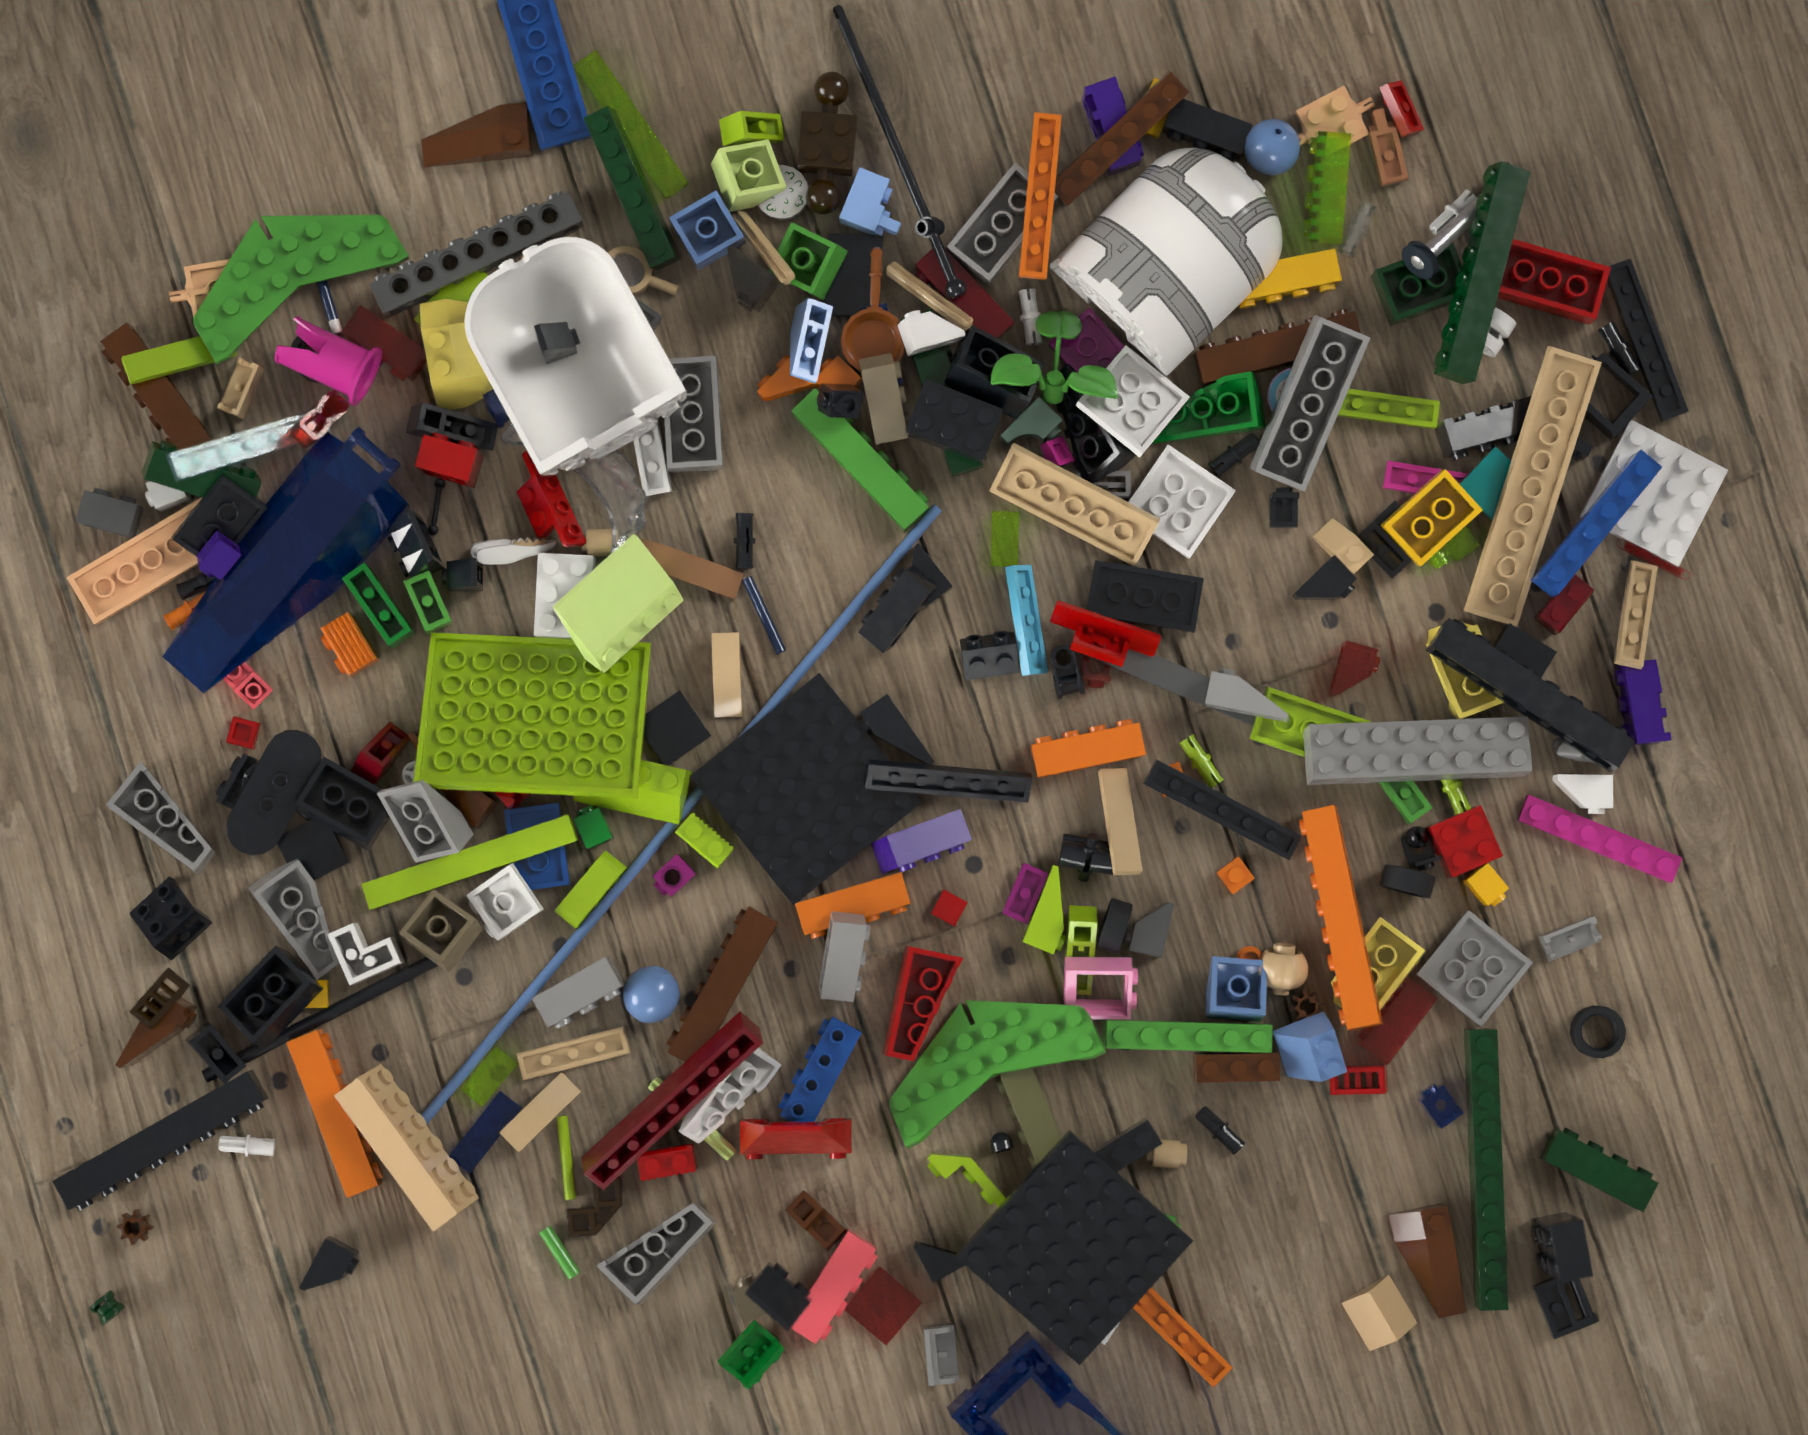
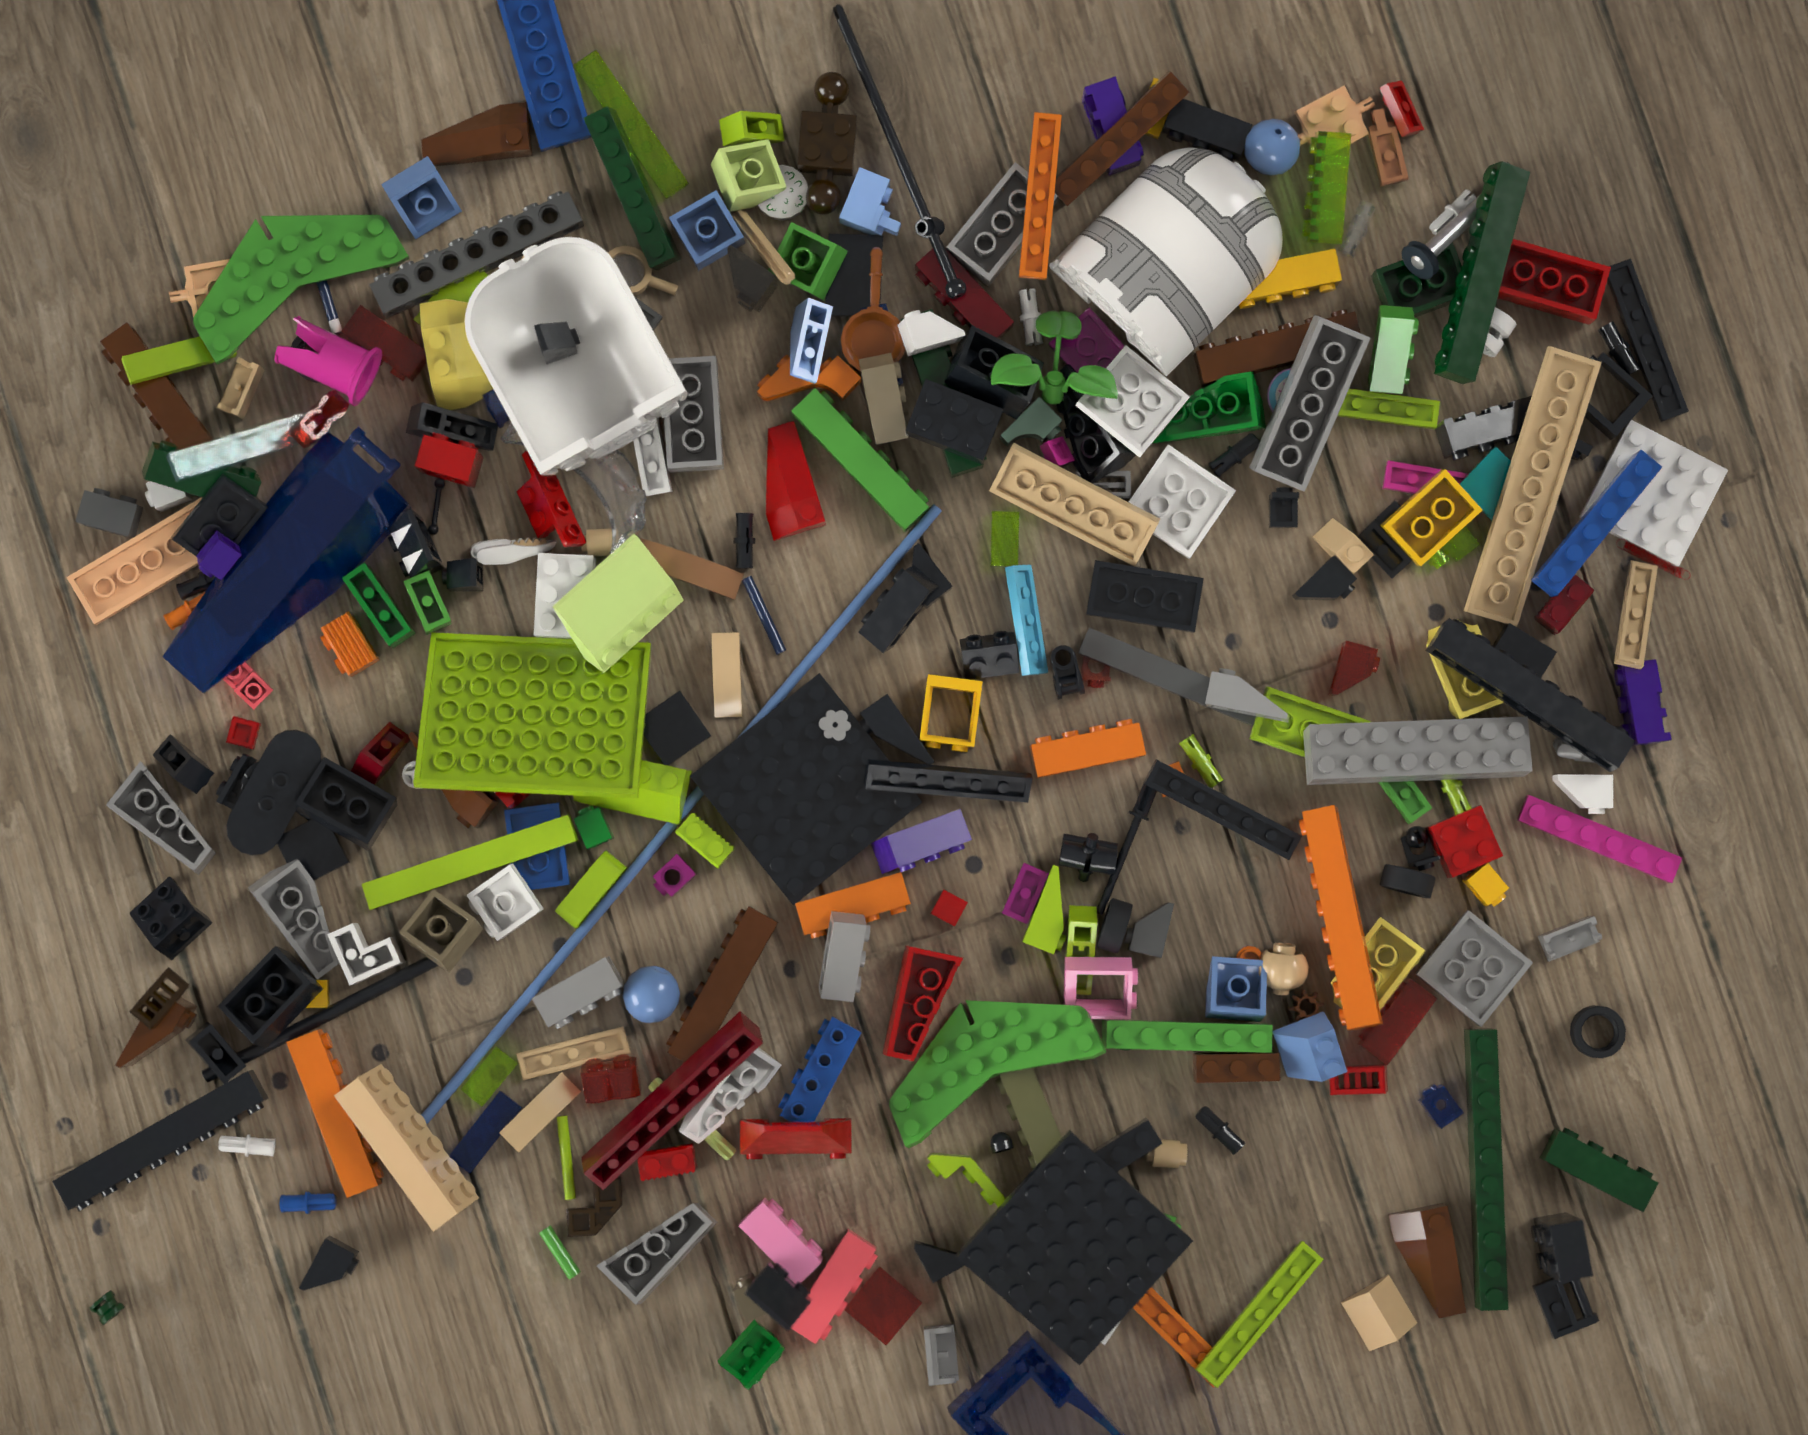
(144, 1227): reddish brown gear -> none
(183, 764): none -> black slope
(307, 1202): none -> blue axle
(421, 197): none -> medium blue slope
(425, 820): light grey slope -> none
(610, 1079): none -> clear red brick
(782, 1240): none -> bright pink brick
(790, 490): none -> red wedge
(816, 1220): reddish brown slope -> none
(839, 400): black brick -> none
(840, 718): none -> light grey plant
(929, 296): tan axle -> none
(954, 684): none -> yellow window
(1102, 635): red bracket -> none
(1120, 821): tan tile -> none
(1140, 812): none -> black piece
(1235, 875): orange plate -> none
(1259, 1314): none -> lime plate
(1392, 349): none -> brick

